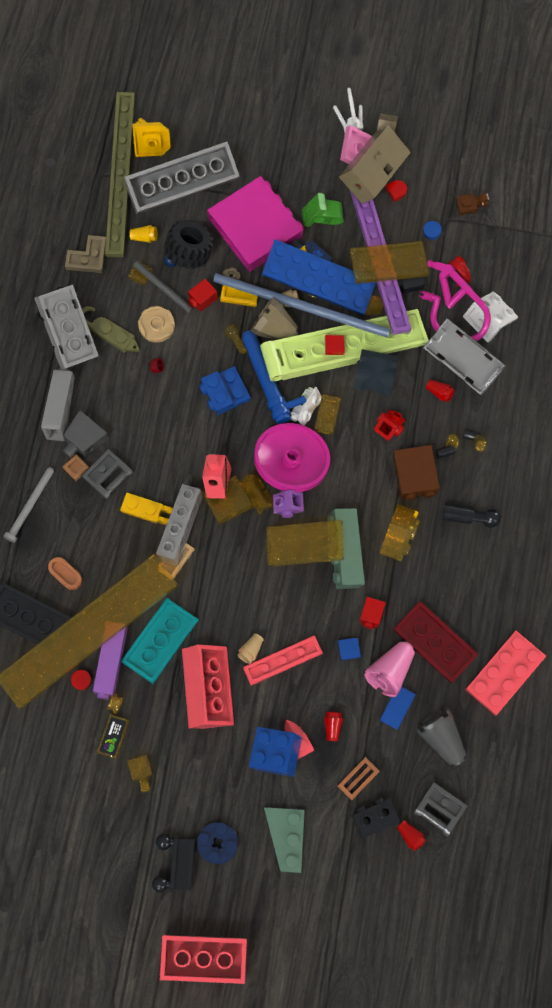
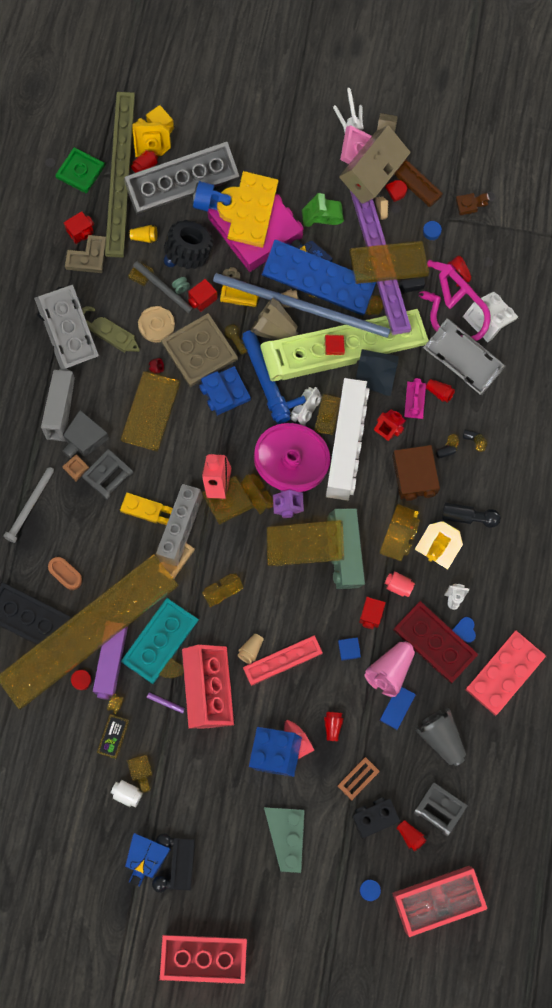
(79, 227): none -> red brick
(80, 170): none -> green tile
(126, 793): none -> white brick
(145, 161): none -> red brick
(145, 858): none -> blue torso
(150, 411): none -> clear yellow tile
(160, 115): none -> yellow brick
(165, 702): none -> medium lavender piece
(172, 670): none -> clear yellow tile
(180, 285): none -> sand green bush
(199, 349): none -> dark tan plate
(205, 842): dark blue plate -> none
(230, 586): none -> clear yellow hinge
(244, 206): none -> yellow plate
(346, 444): none -> white brick
(370, 890): none -> blue tile
(381, 207): none -> tan tile
(399, 584): none -> coral brick
(415, 399): none -> dark pink hinge
(418, 183): none -> reddish brown plate
(439, 901): none -> clear brick
(440, 543): none -> piece
(456, 595): none -> white hinge
(465, 630): none -> blue tile

